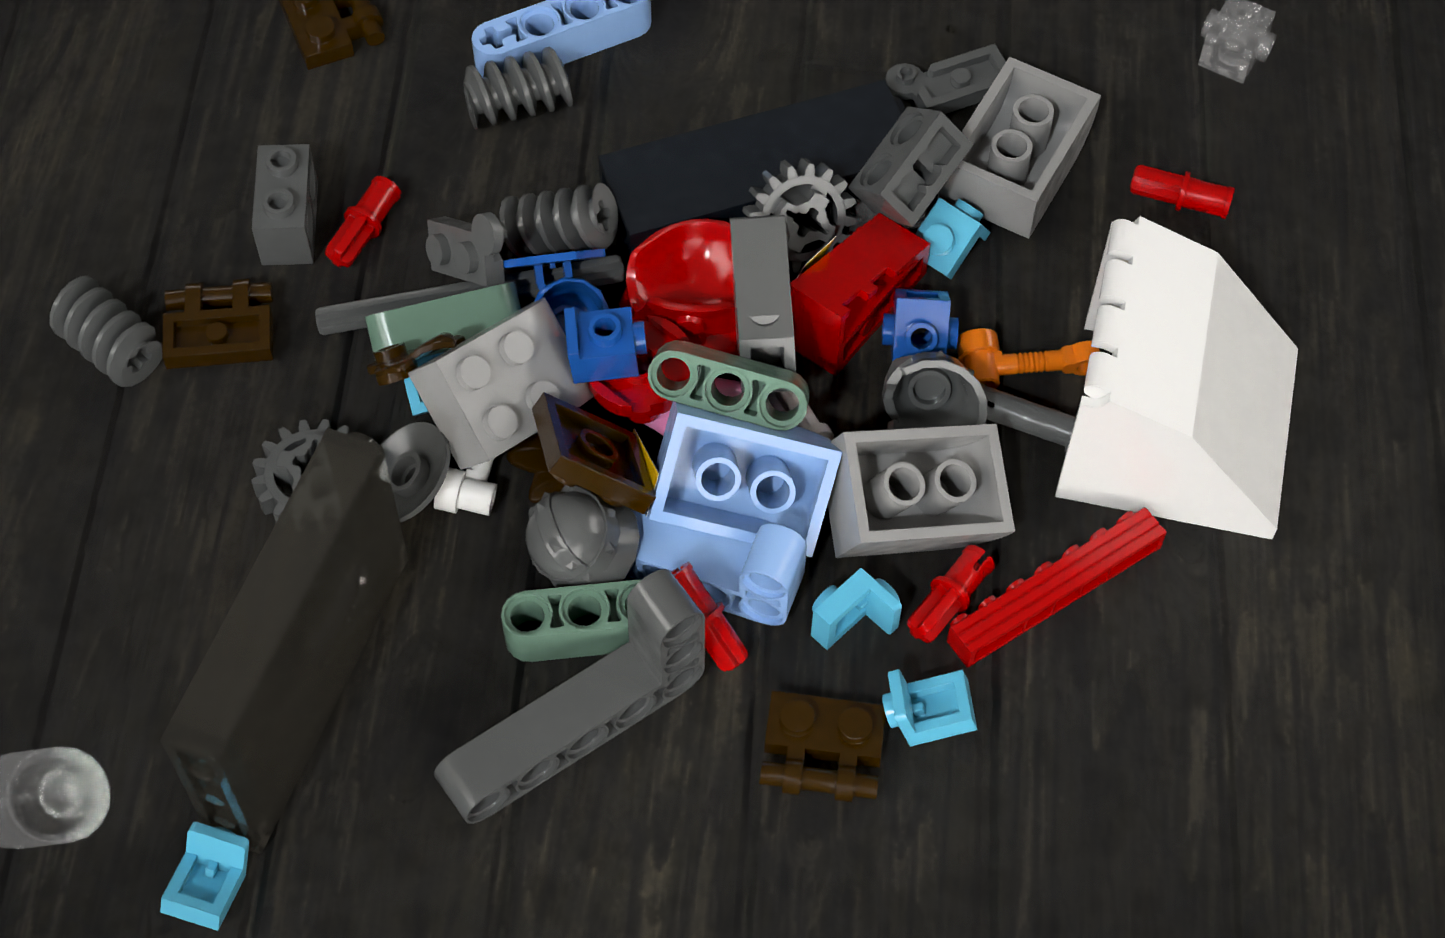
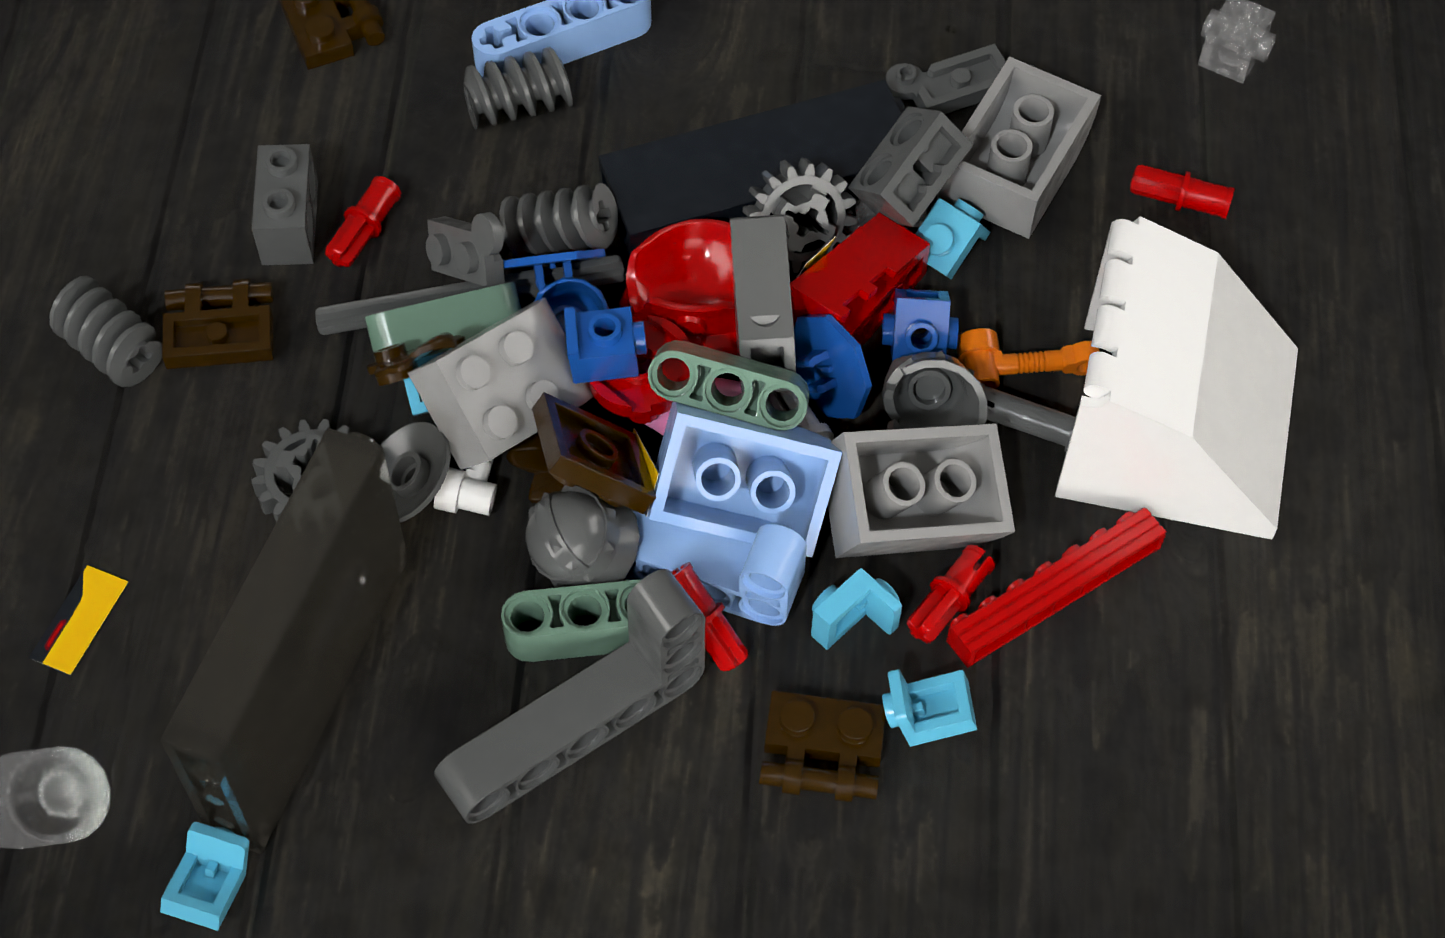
(78, 620): none -> yellow sticker
(831, 366): none -> blue piece

